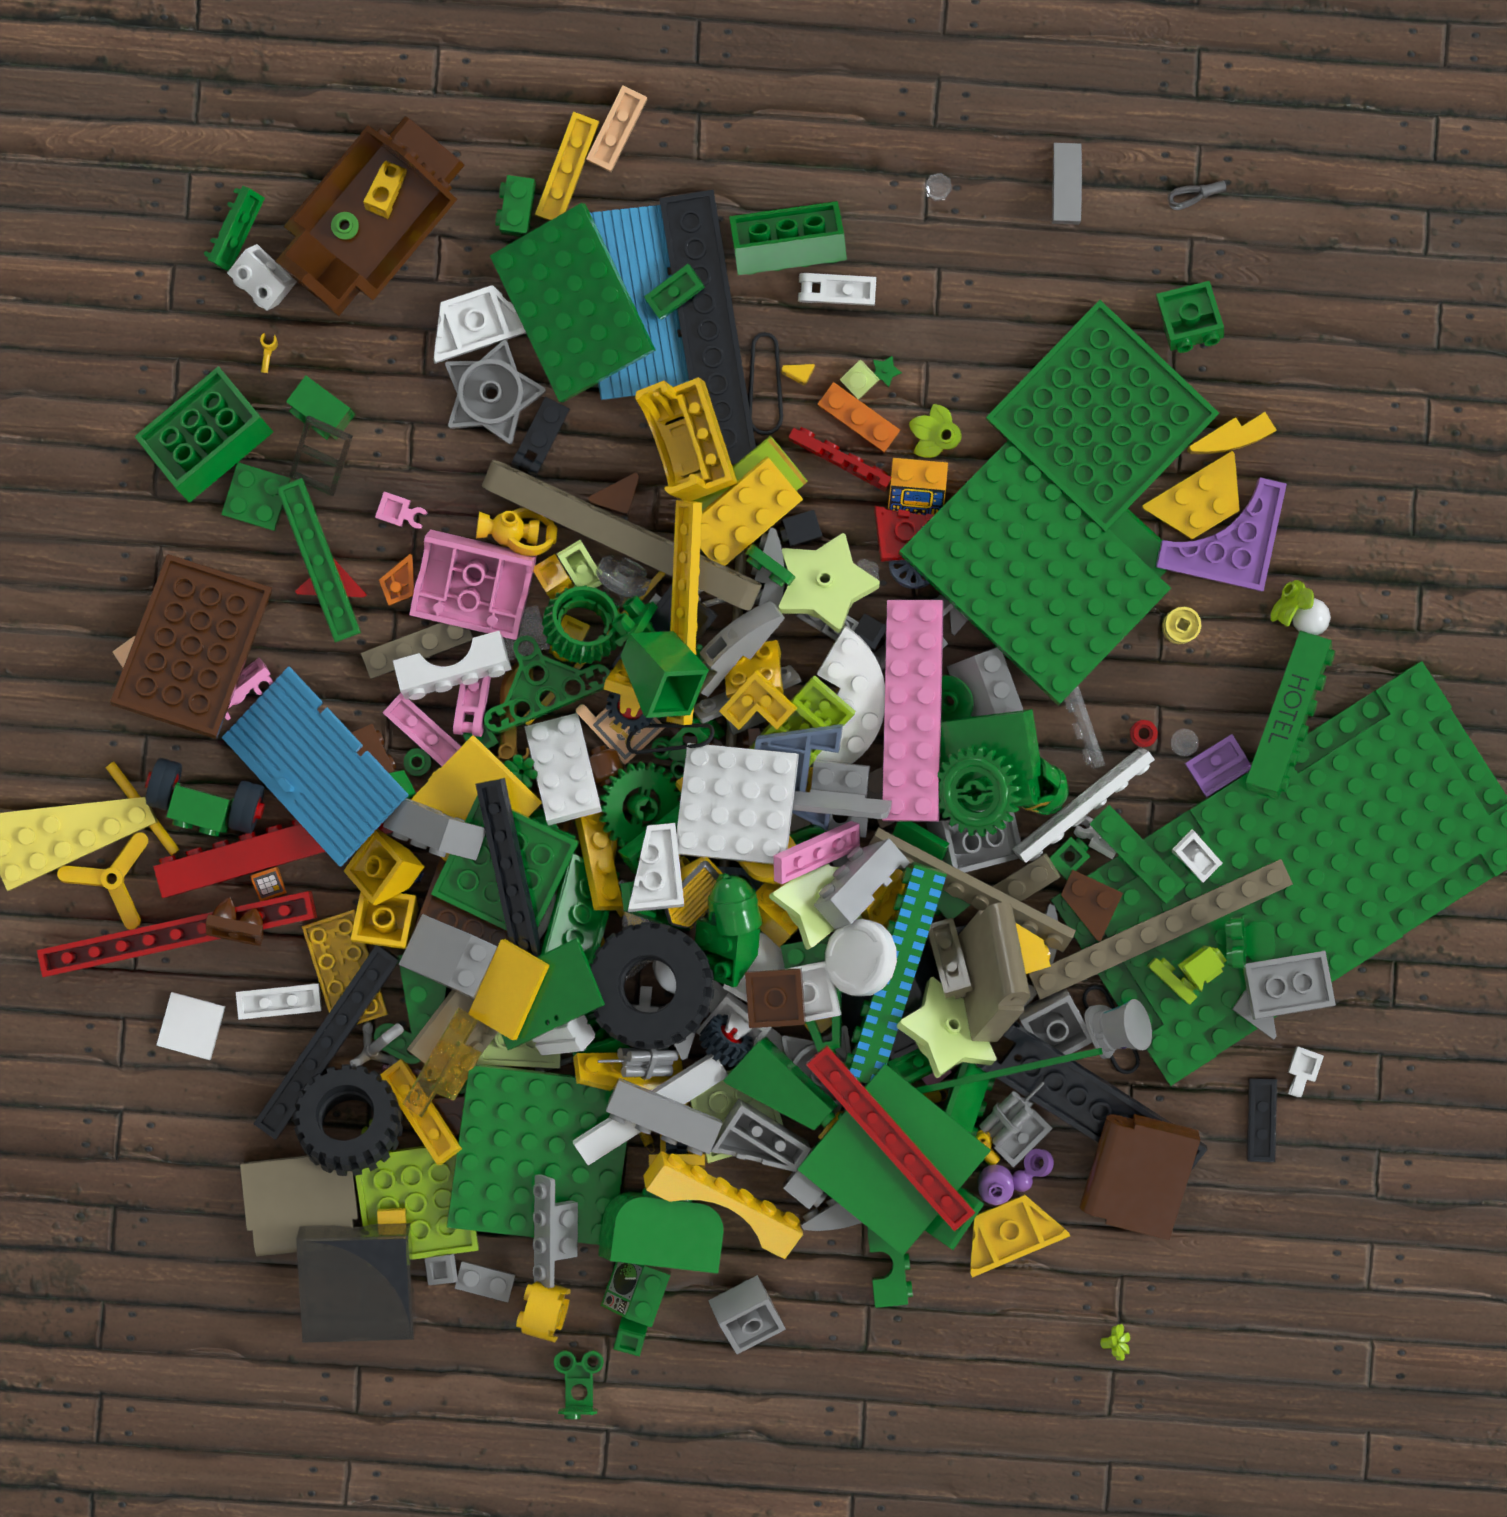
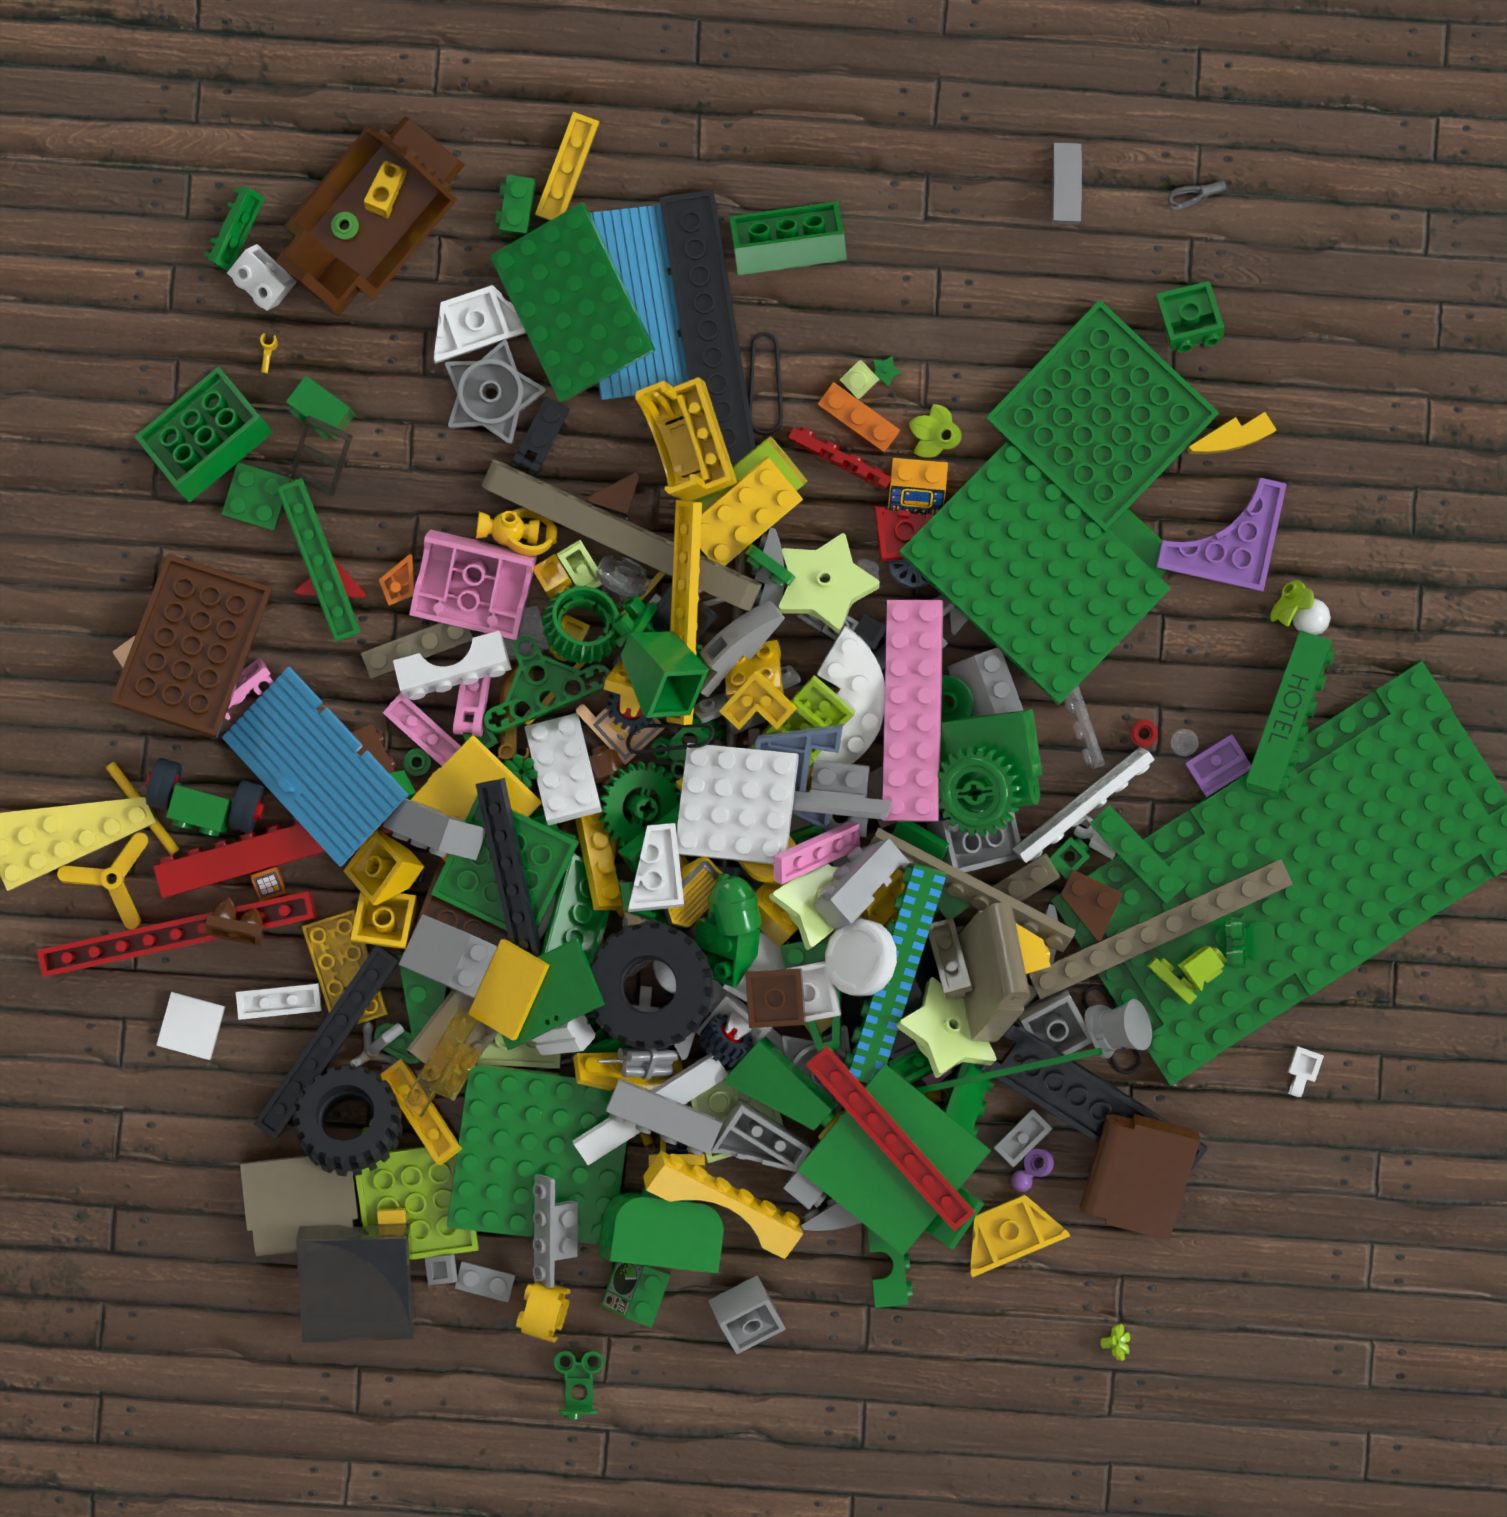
(396, 510): bright pink plate -> none
(616, 129): light nougat plate -> none
(630, 1337): green slope -> none
(674, 291): green plate -> none
(798, 373): yellow slope -> none
(800, 529): black brick -> none
(838, 289): white plate -> none
(938, 187): clear tile -> none
(992, 1158): yellow arm -> none
(995, 1184): medium lavender head -> none
(1008, 1116): light grey piece -> none
(1053, 790): green helmet -> none
(1181, 625): light yellow wheel -> none
(1196, 856): white slope -> none
(1200, 499): yellow wing -> none
(1243, 1008): light grey tile -> none
(1261, 1120): black tile -> none
(1289, 985): light grey plate -> none

